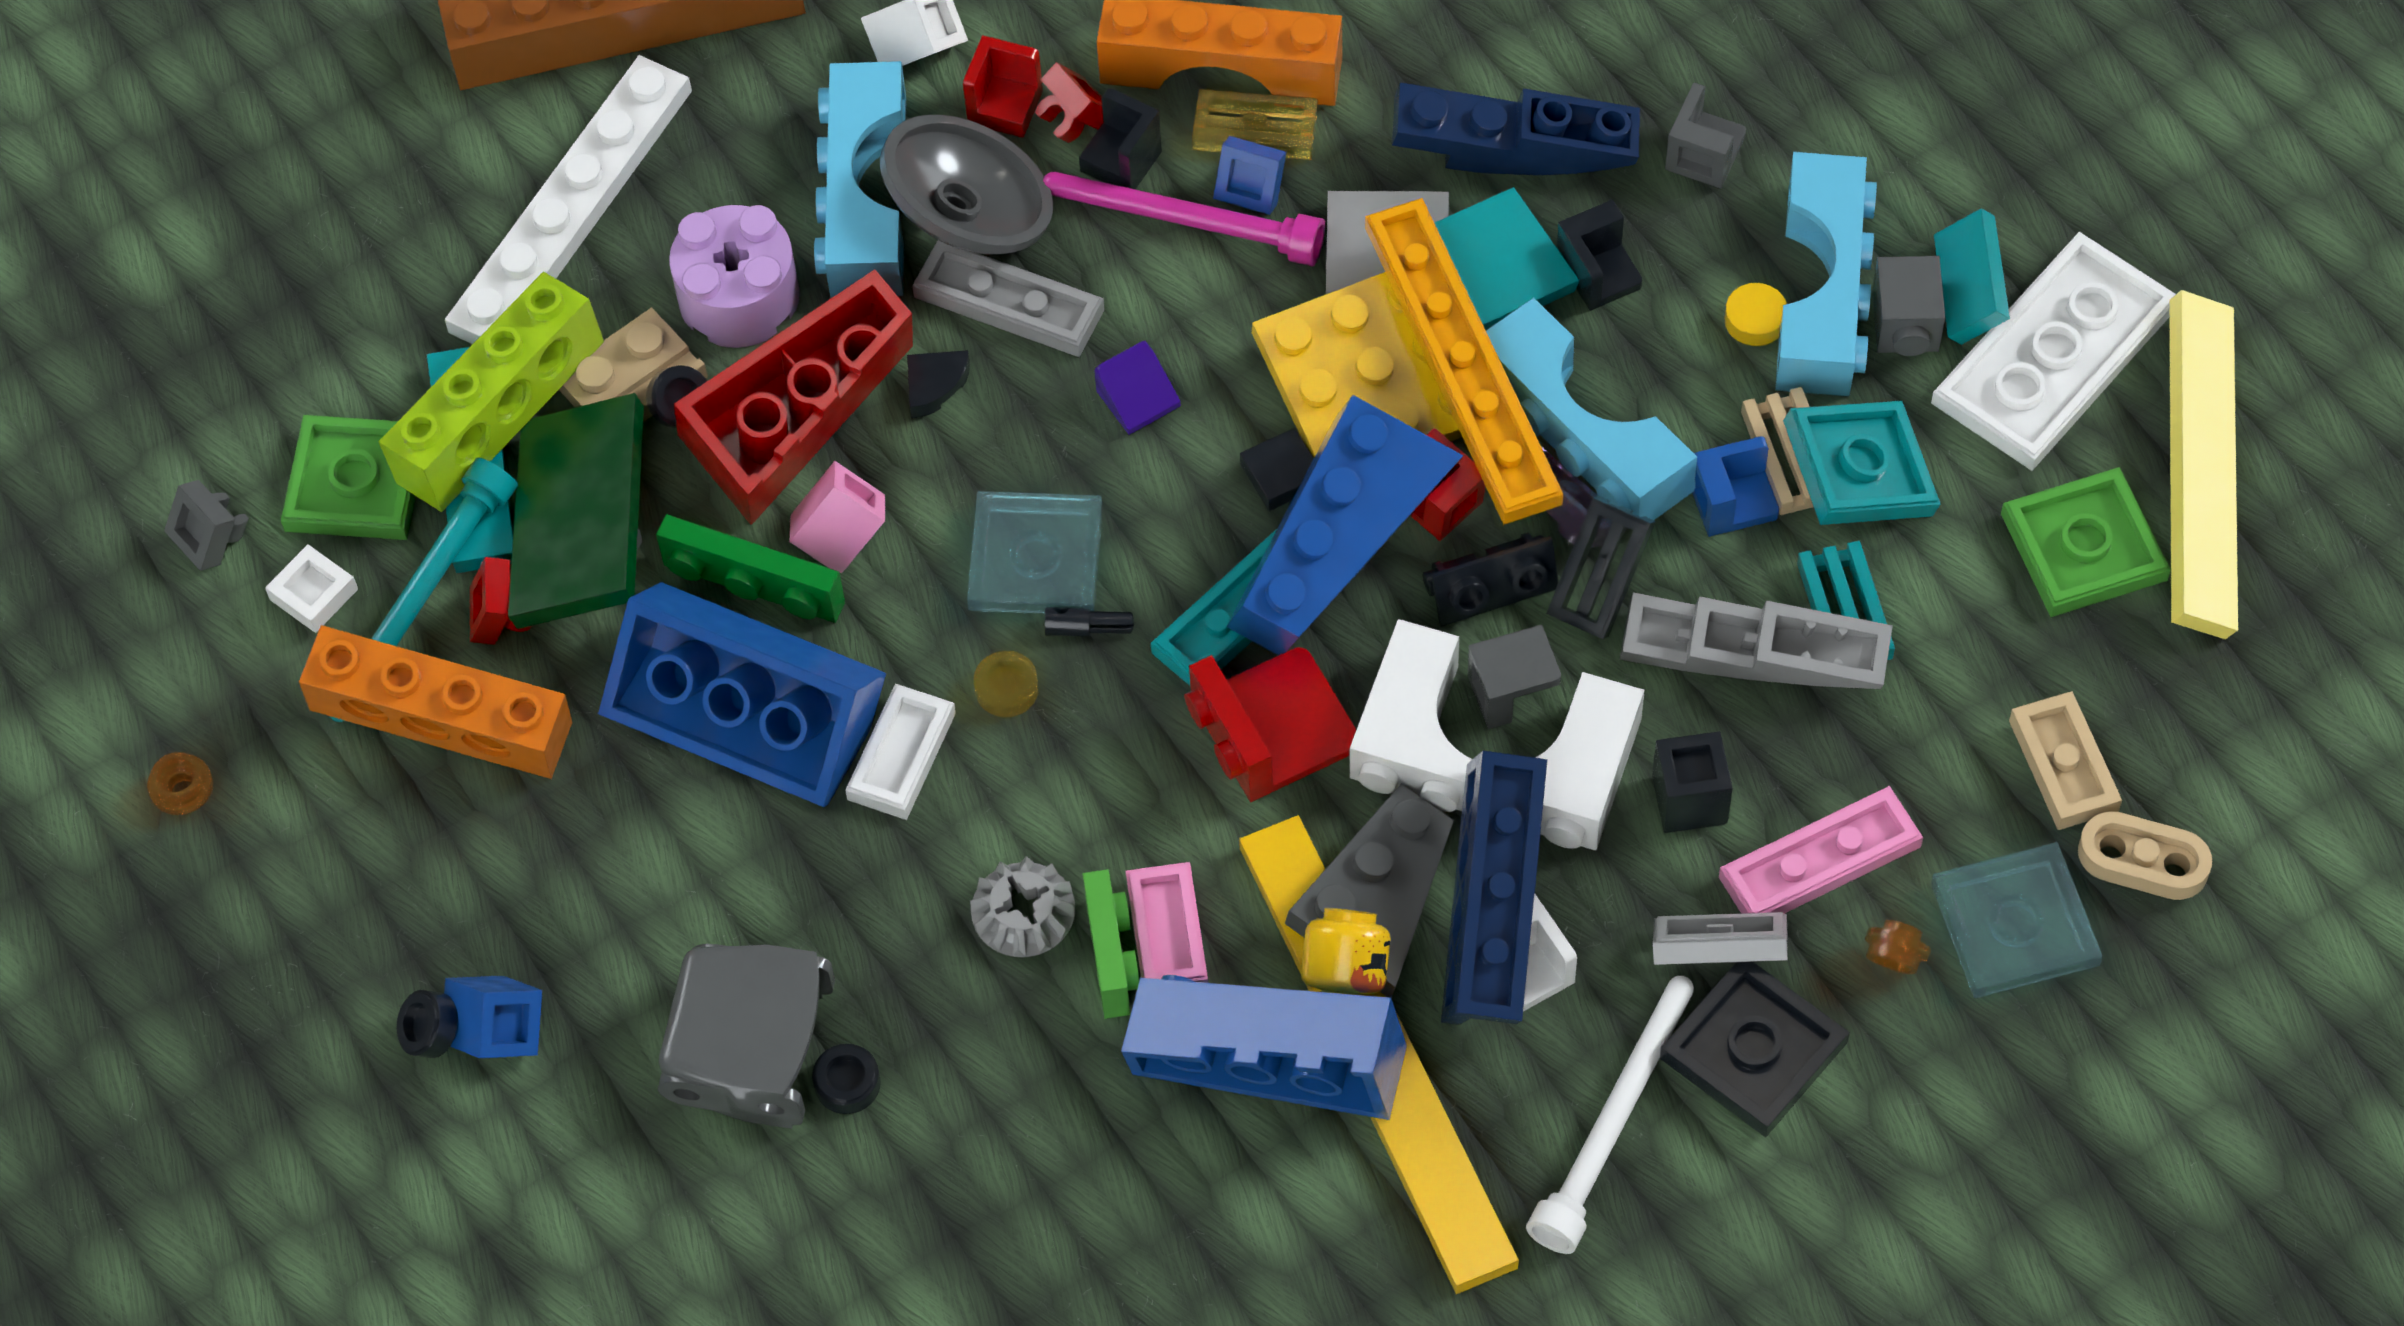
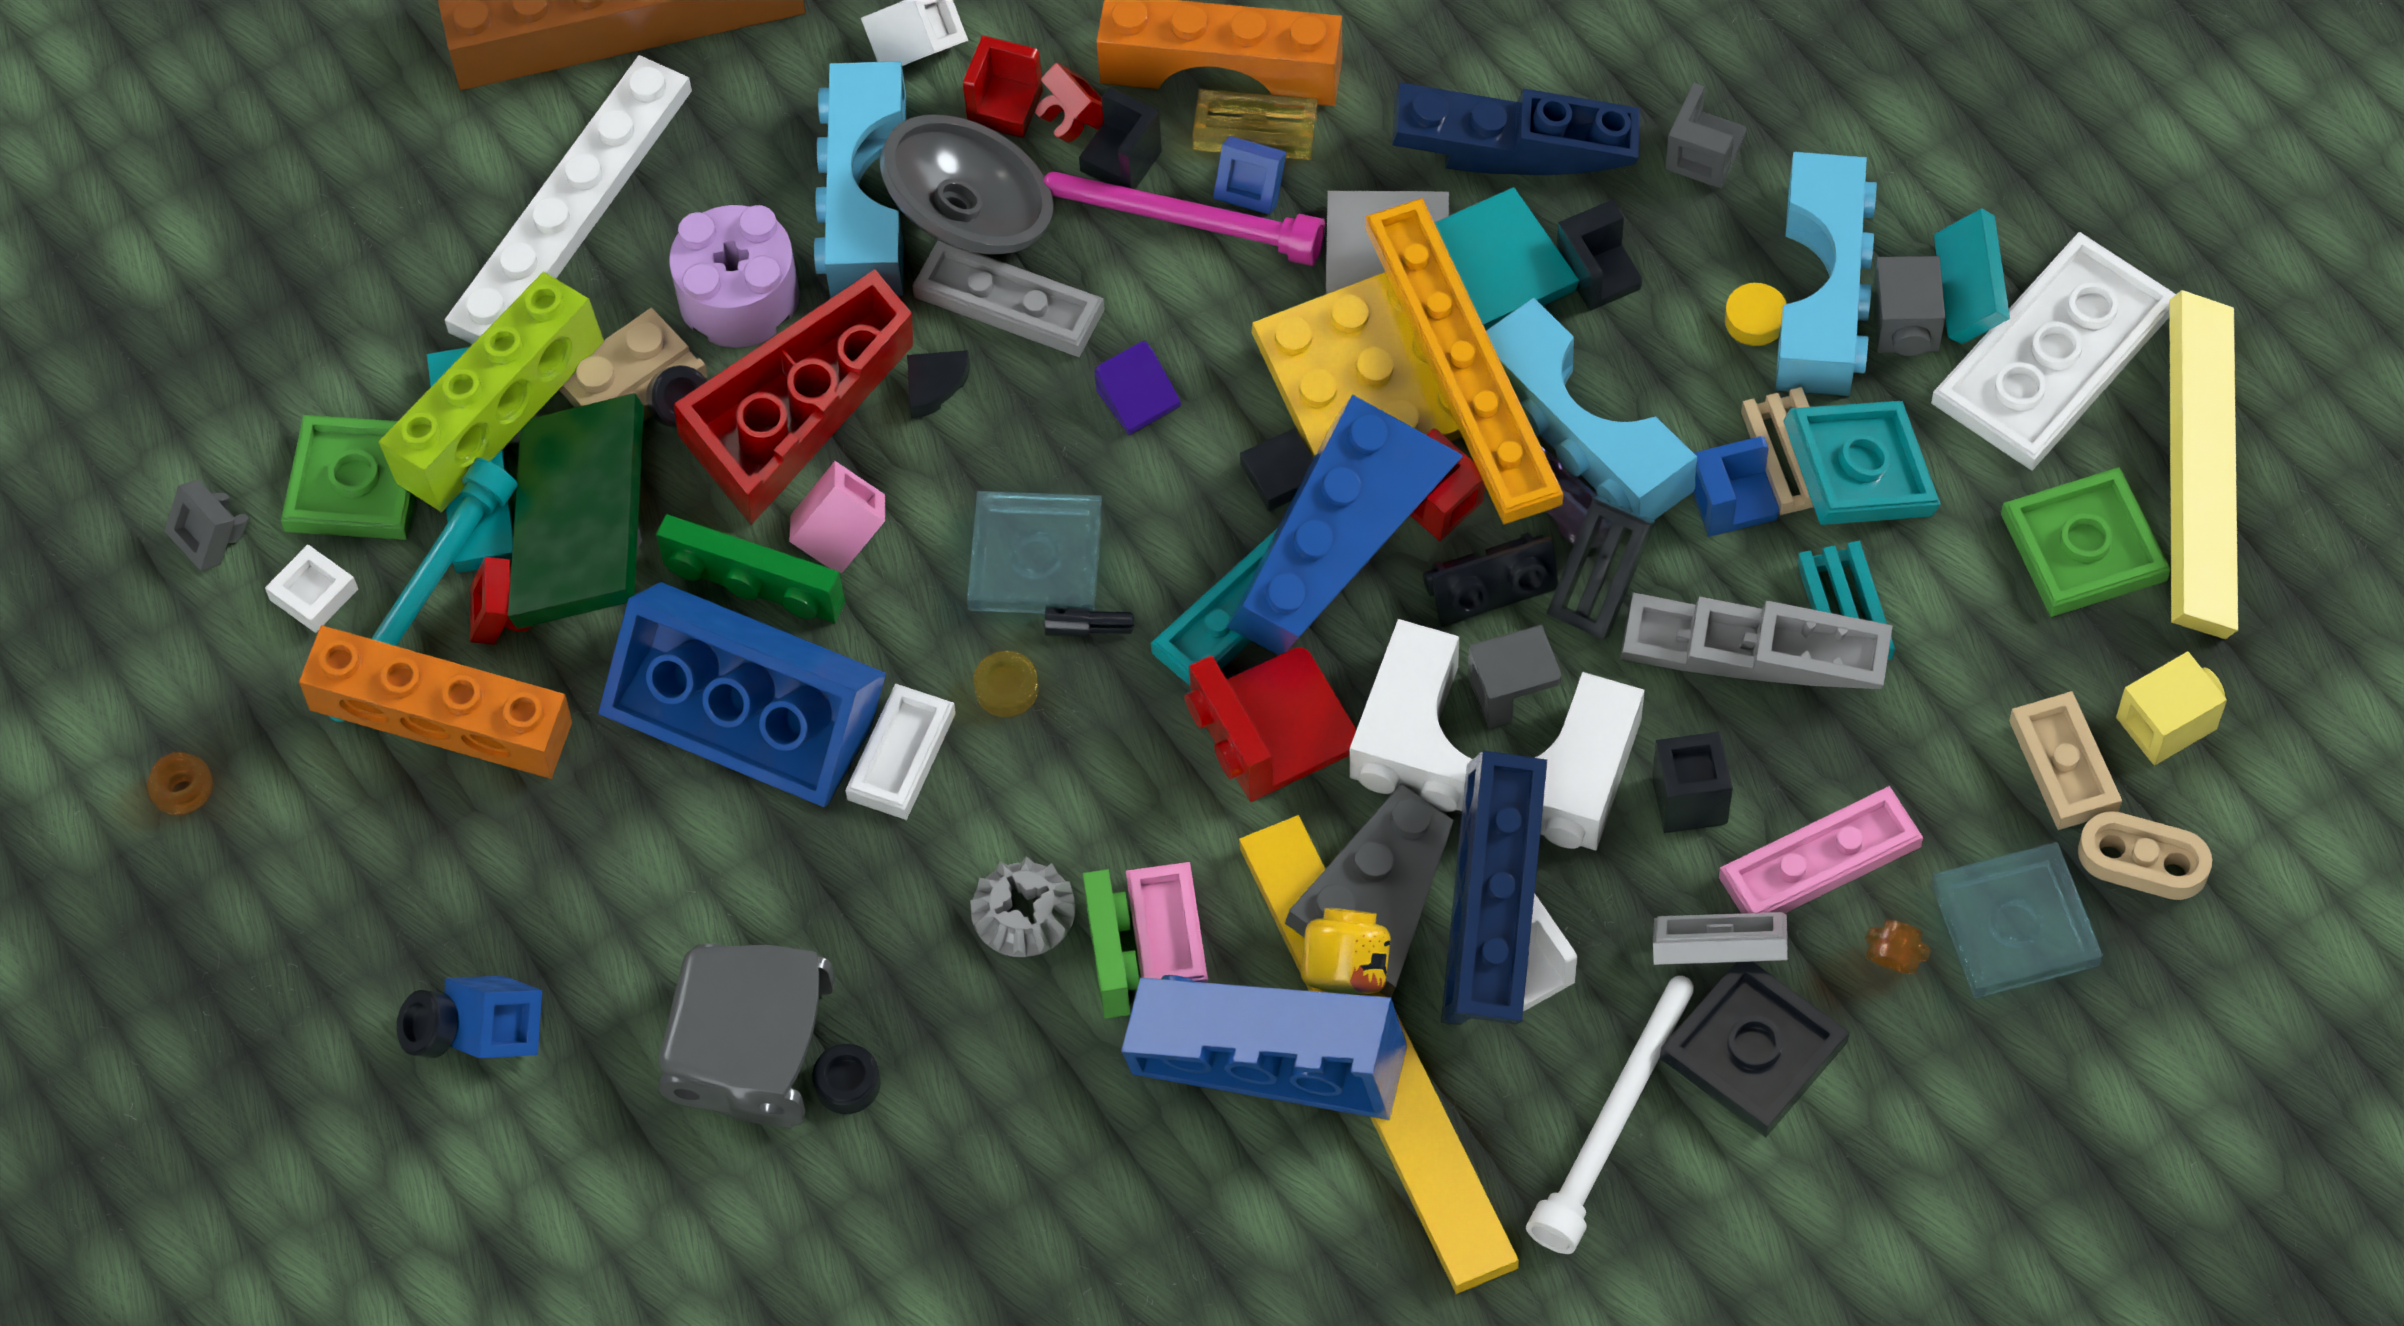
(2172, 707): none -> light yellow brick

